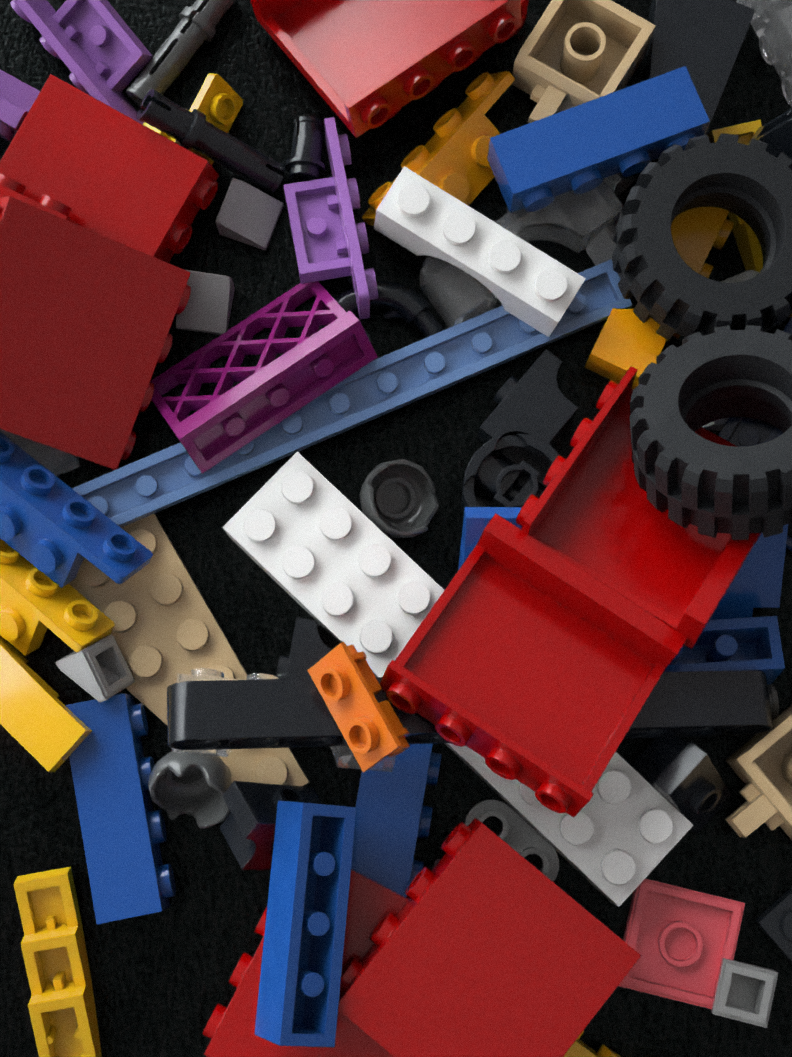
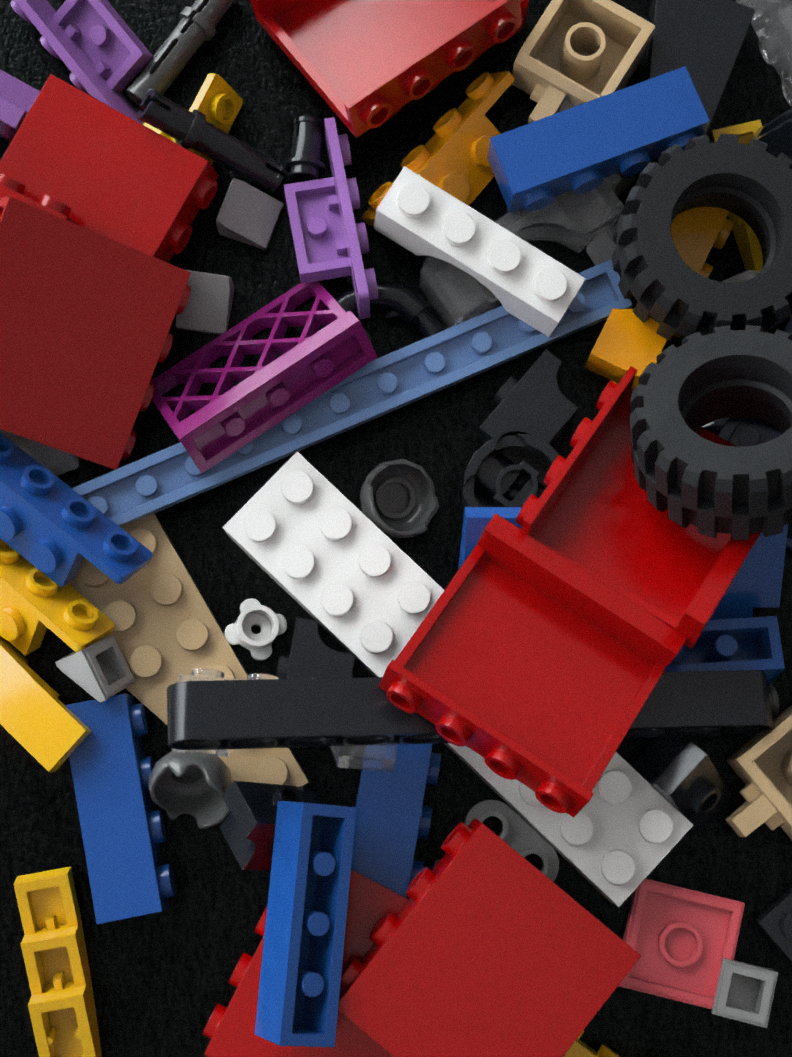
(256, 614): none -> white plate
(349, 692): orange hinge -> none

